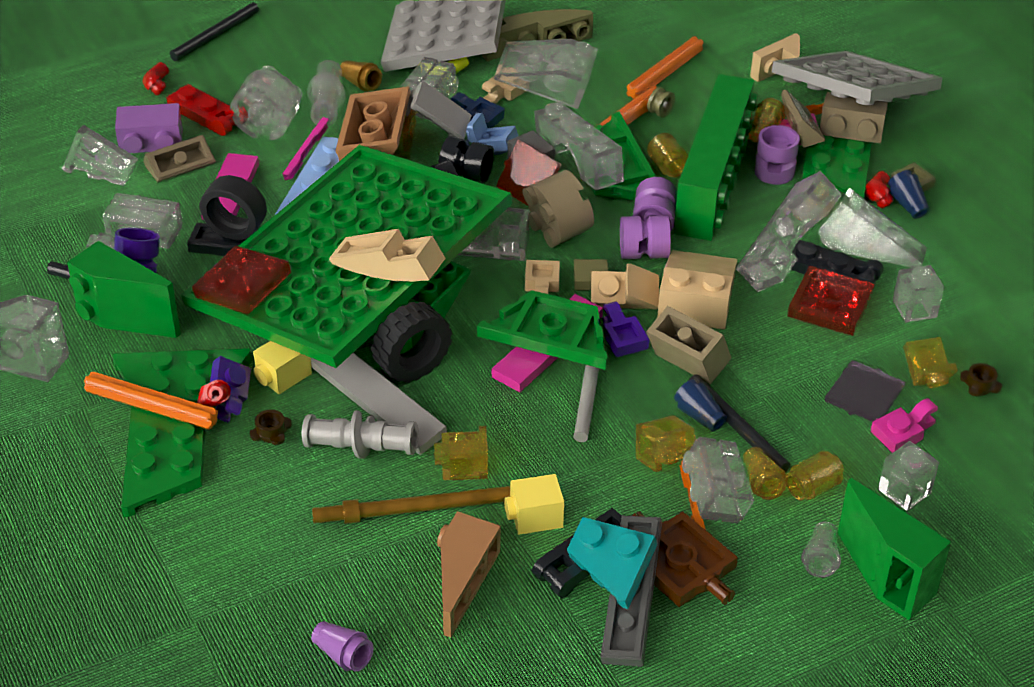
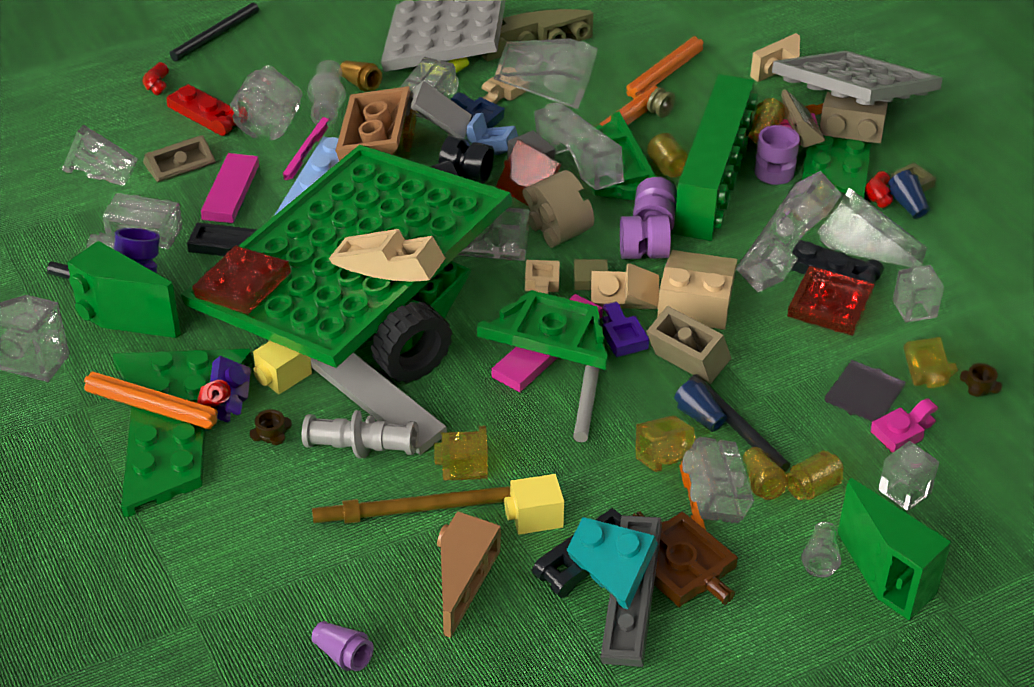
(148, 127): medium lavender brick -> none
(242, 193): black tyre -> none

